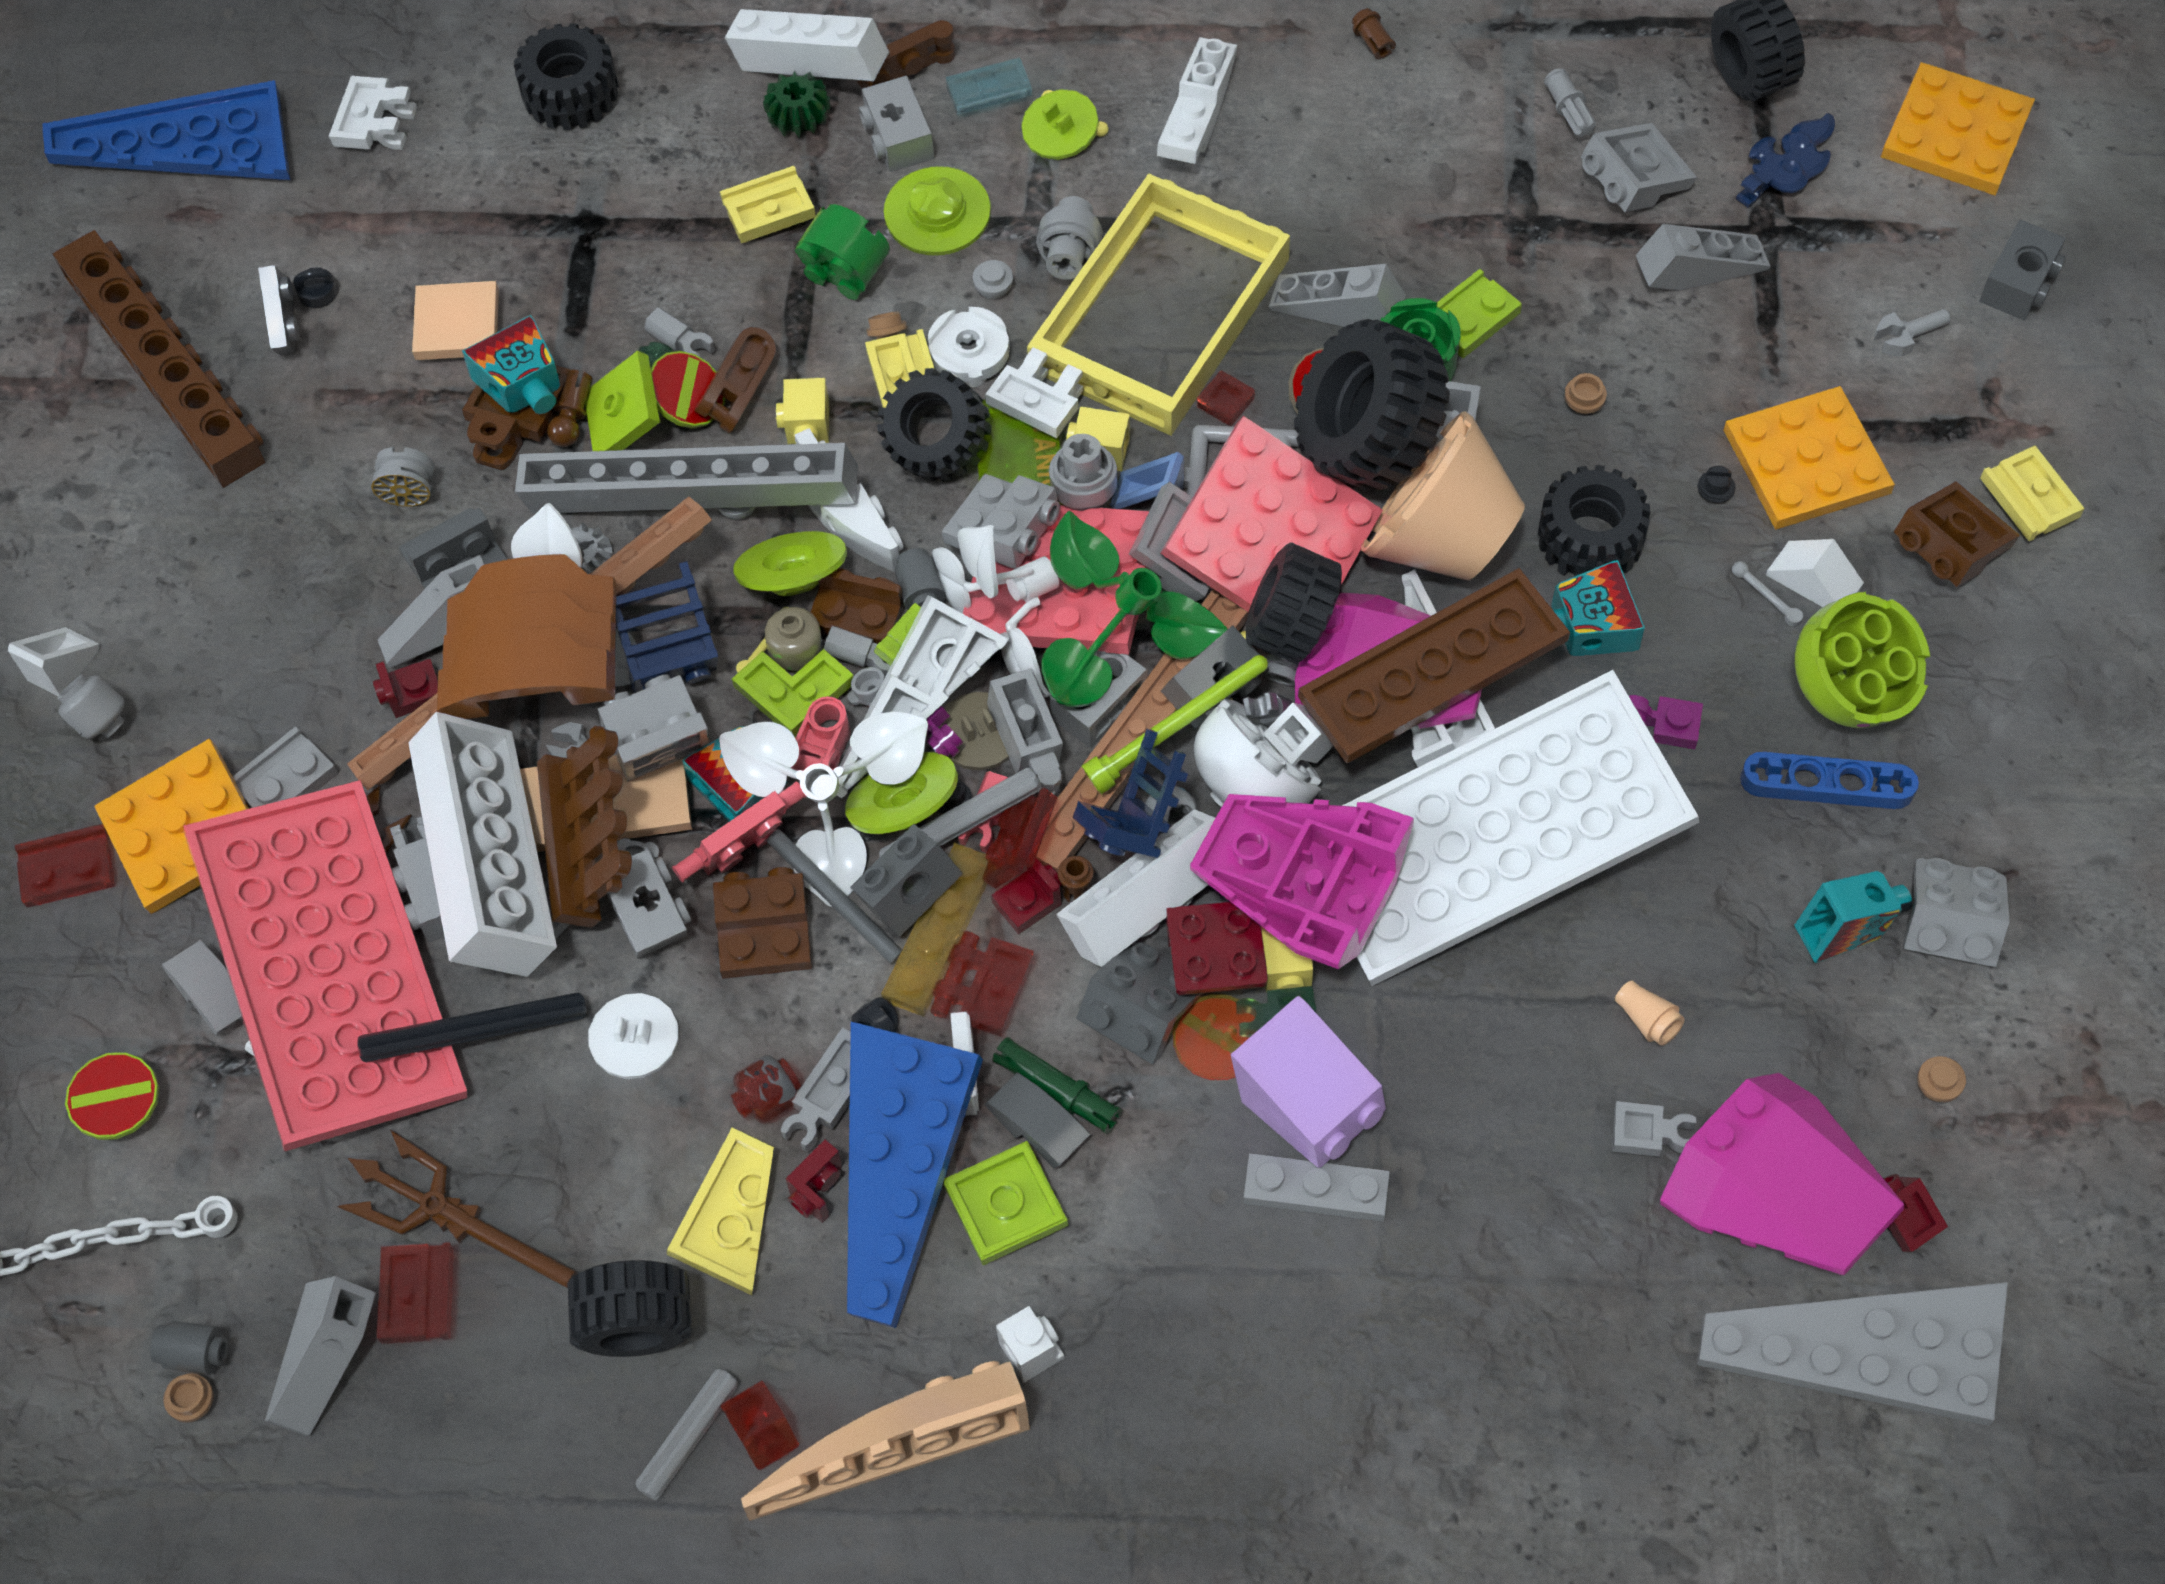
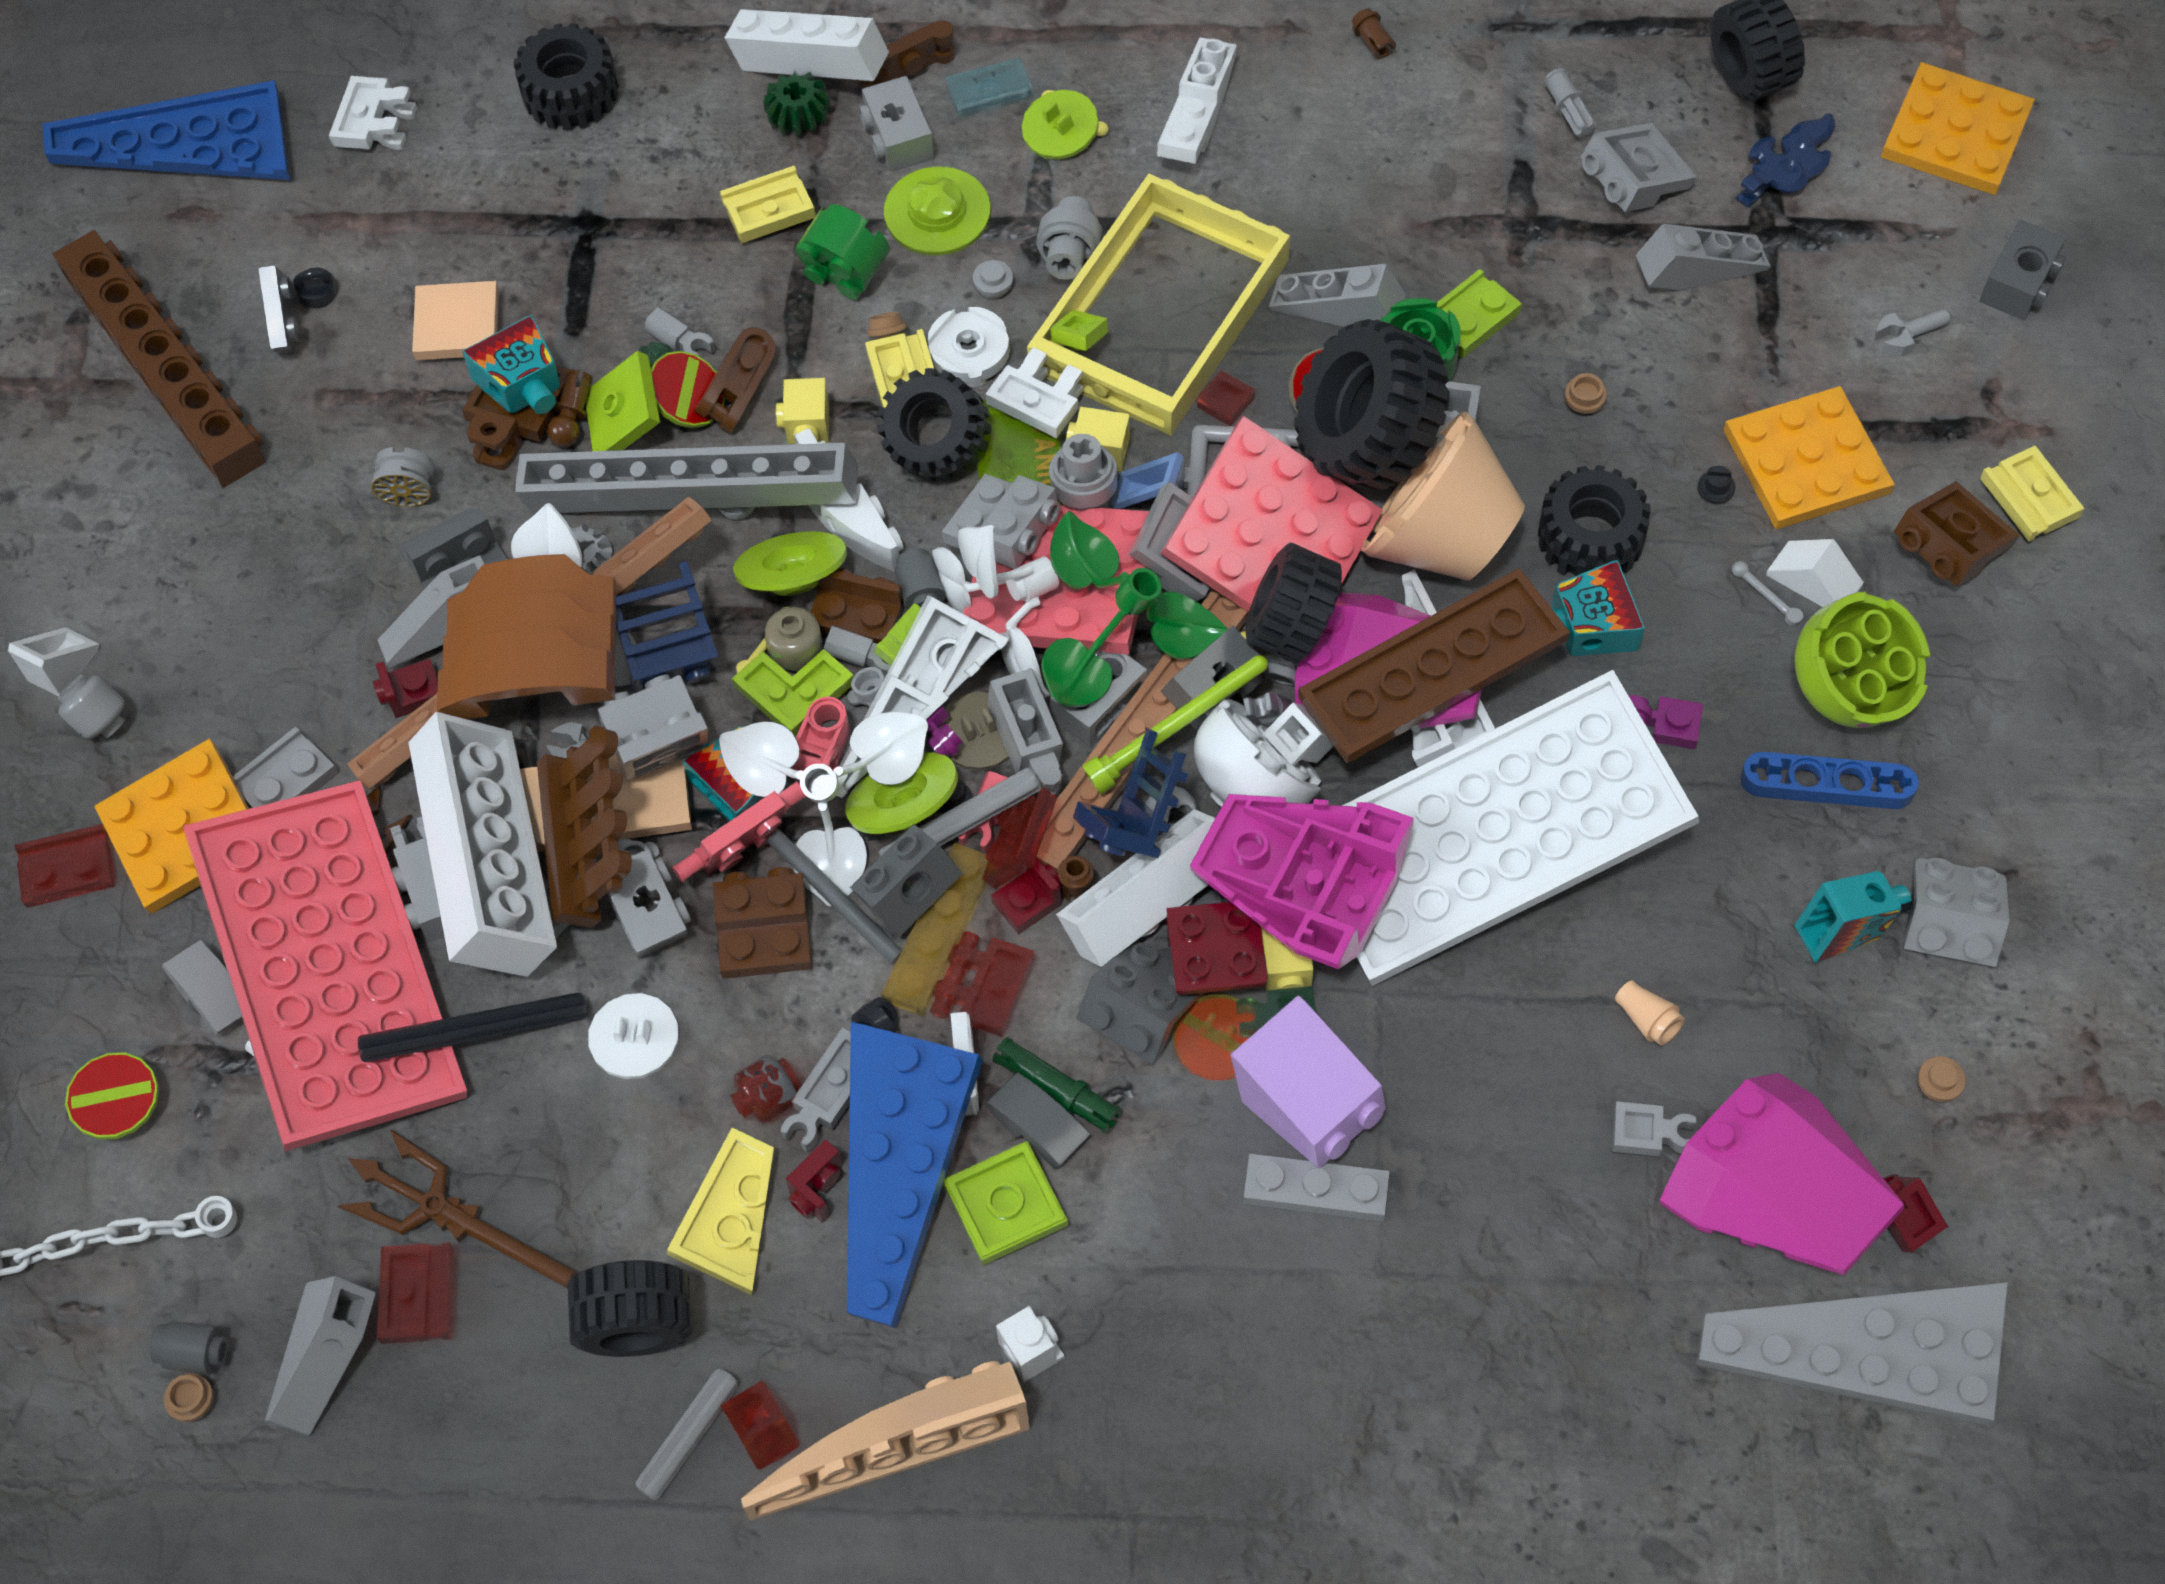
(1079, 330): none -> lime plate

